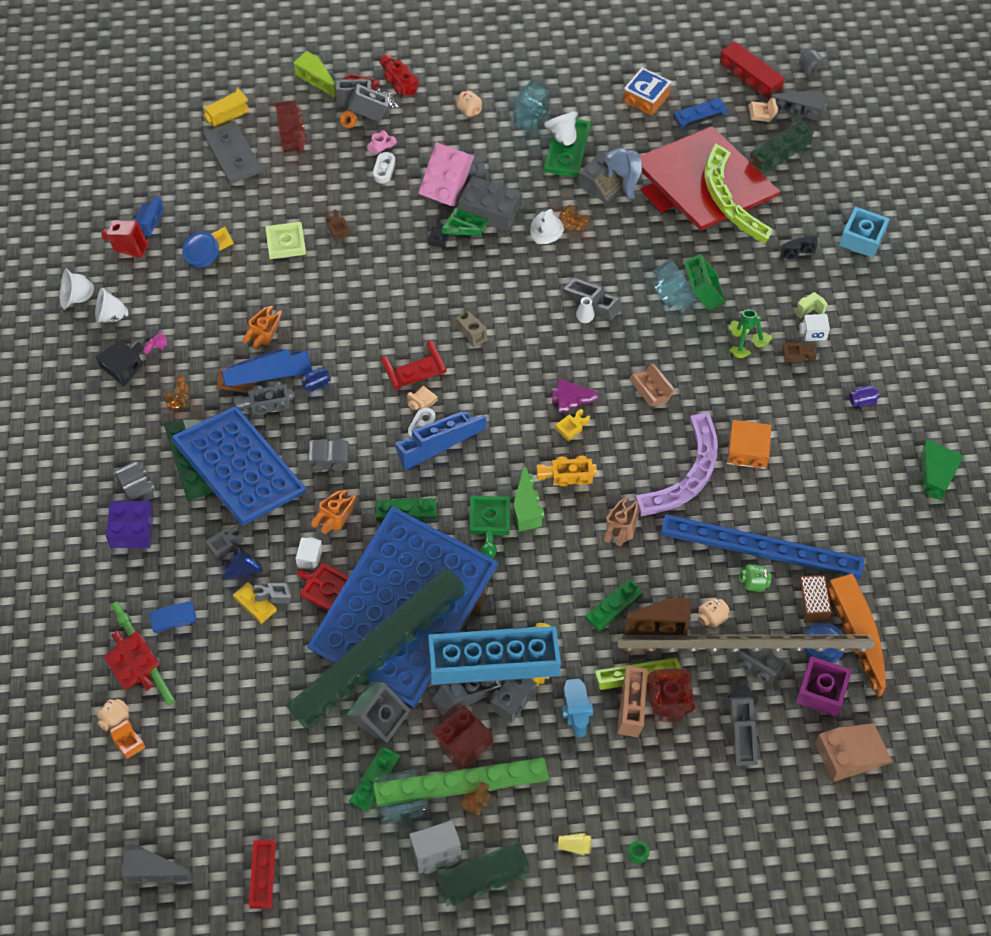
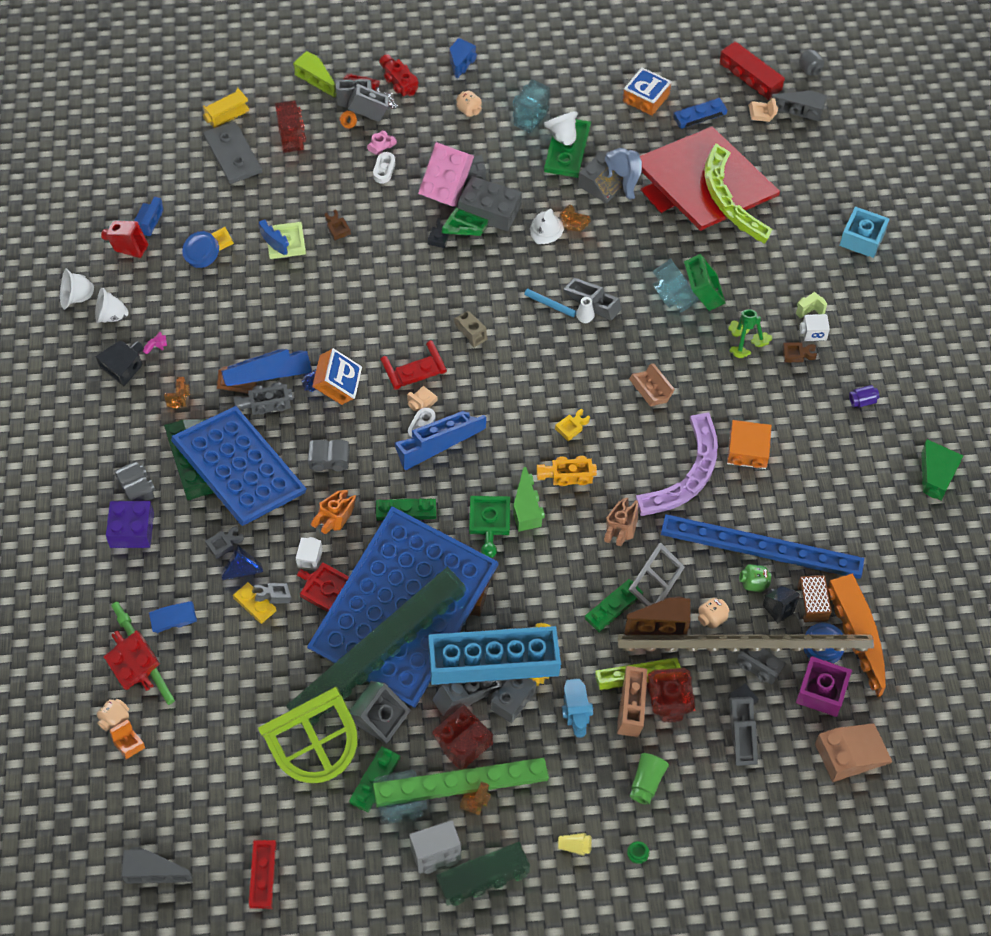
(262, 327): orange hinge -> none
(273, 238): none -> blue slope
(301, 715): none -> lime window
(337, 376): none -> piece
(461, 56): none -> blue slope
(551, 303): none -> dark azure bar
(571, 395): magenta rock -> none
(646, 568): none -> light grey window
(647, 777): none -> bright green plant
(781, 603): none -> black slope
(782, 146): clear green brick -> none
(791, 249): black slope -> none

